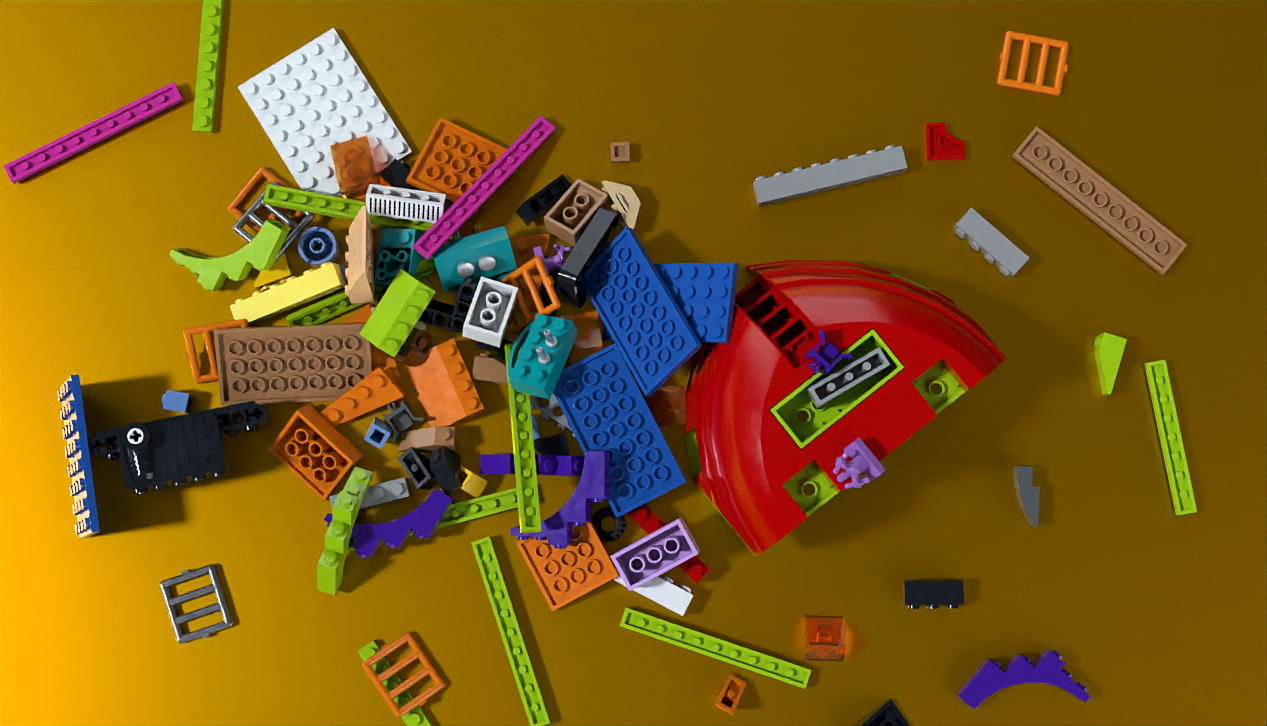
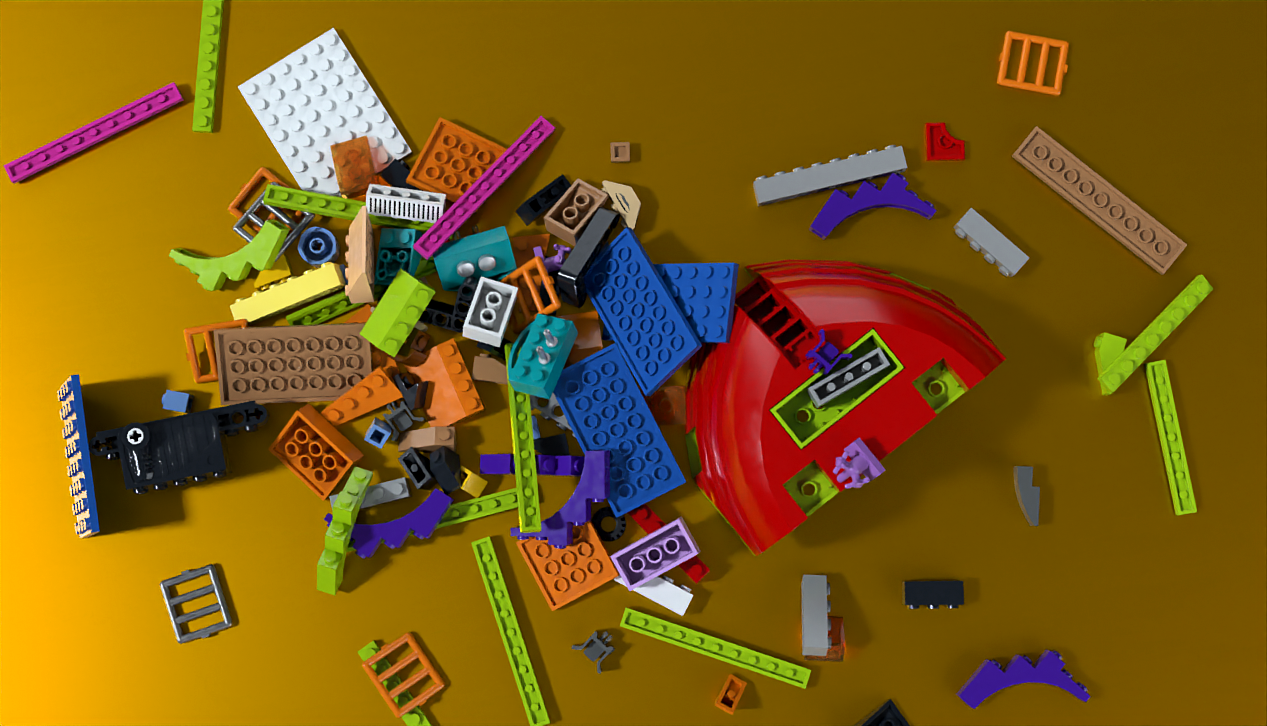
(413, 393): none -> black slope
(596, 648): none -> dark grey piece
(814, 615): none -> light grey brick
(869, 197): none -> dark purple arch
(1155, 333): none -> lime plate

